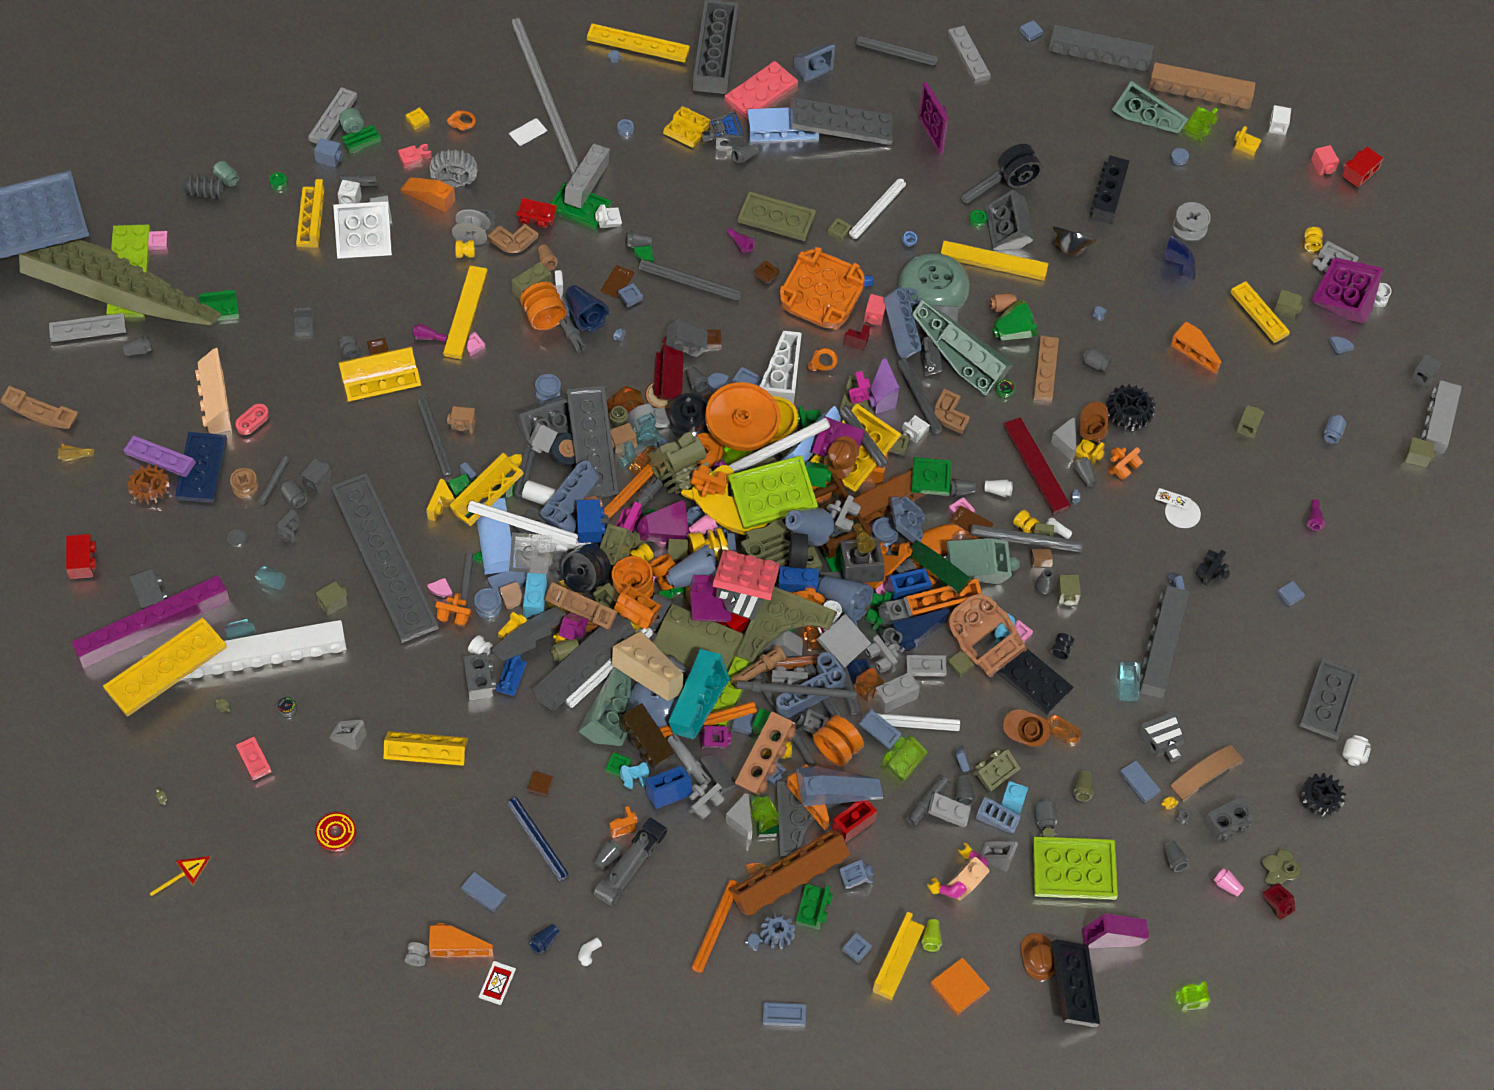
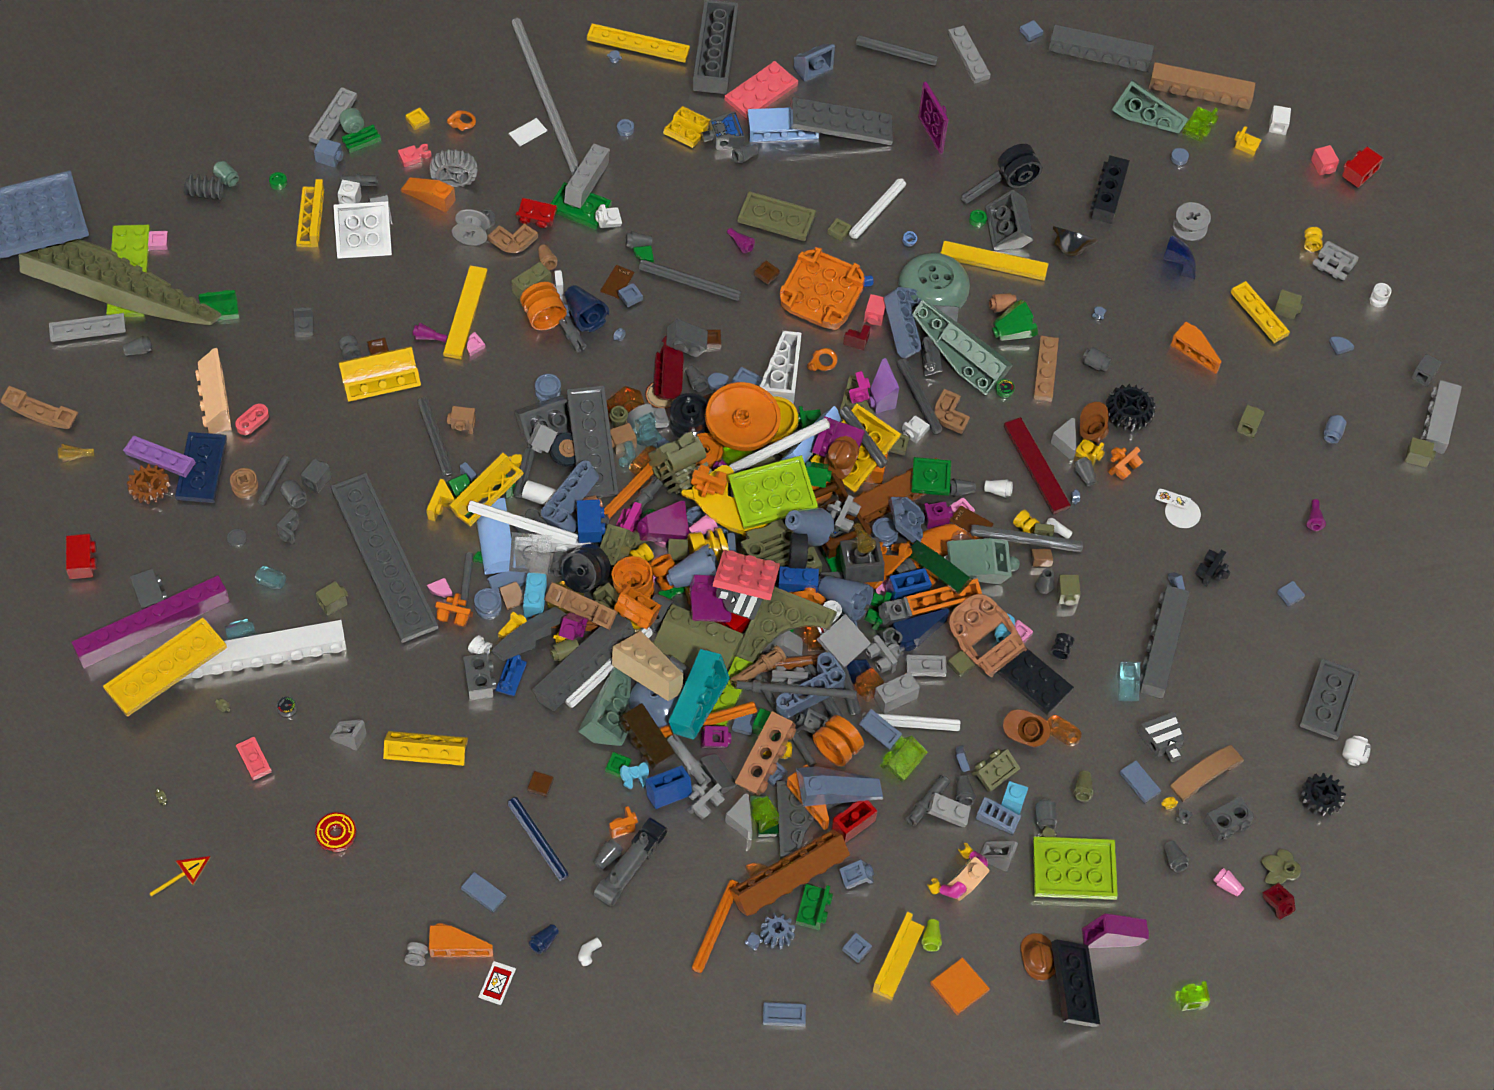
(466, 249): yellow wheel -> none
(937, 514): none -> magenta brick
(1349, 289): magenta slope -> none

